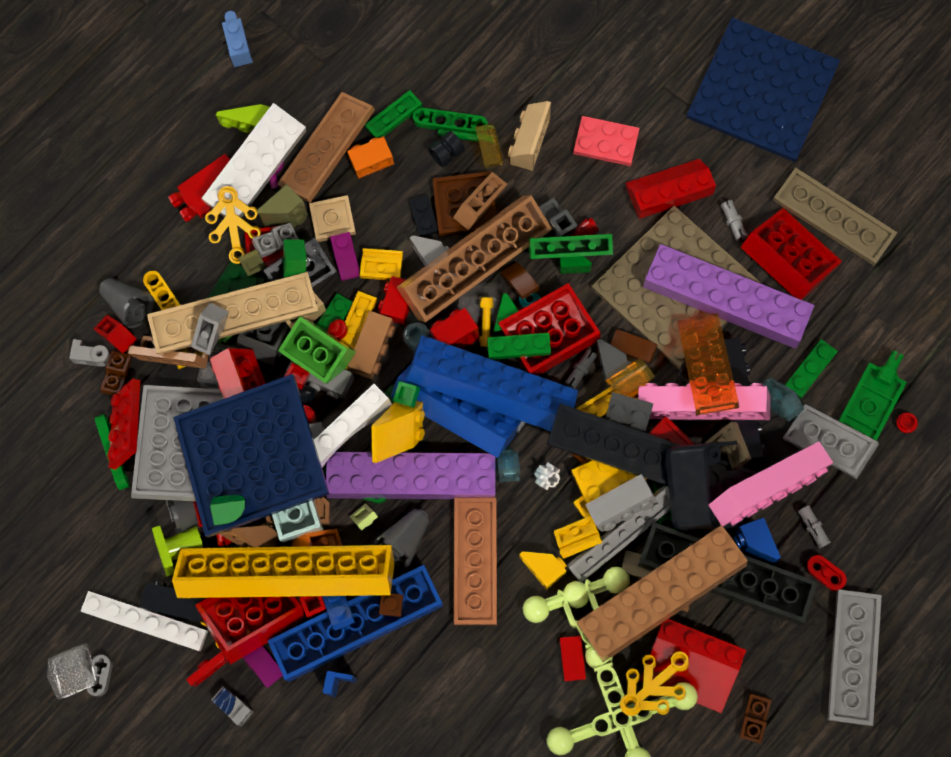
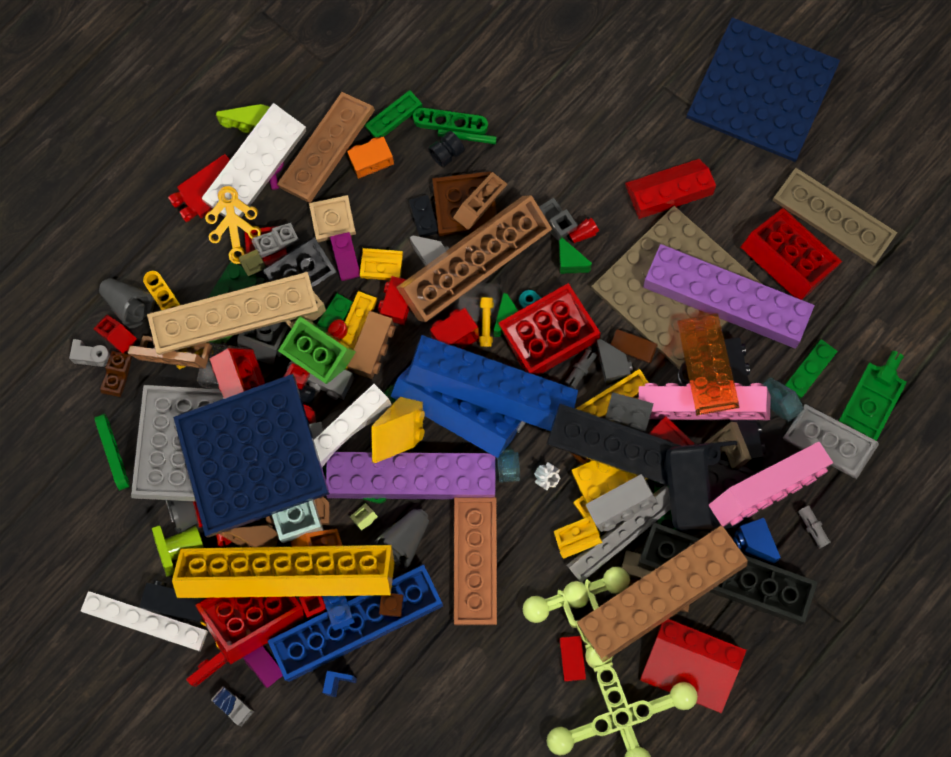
(71, 671): clear slope -> none
(104, 677): light grey beam -> none
(124, 424): red plate -> none
(209, 328): light grey slope -> none
(227, 508): green brick -> none
(236, 40): medium blue brick -> none
(283, 209): olive slope -> none
(294, 257): green slope -> none
(406, 394): green plate -> none
(413, 334): clear light blue head -> none
(489, 146): clear yellow brick -> none
(519, 346): green plate -> none
(520, 280): reddish brown slope -> none
(530, 135): tan slope -> none
(544, 567): yellow slope -> none
(570, 246): green brick -> none
(606, 141): coral plate -> none
(630, 378): clear yellow brick -> none
(653, 686): yellow plant -> none
(734, 220): light grey pin -> none
(755, 718): reddish brown slope -> none
(825, 573): red plate -> none
(854, 658): light grey plate -> none
(906, 422): red plate -> none

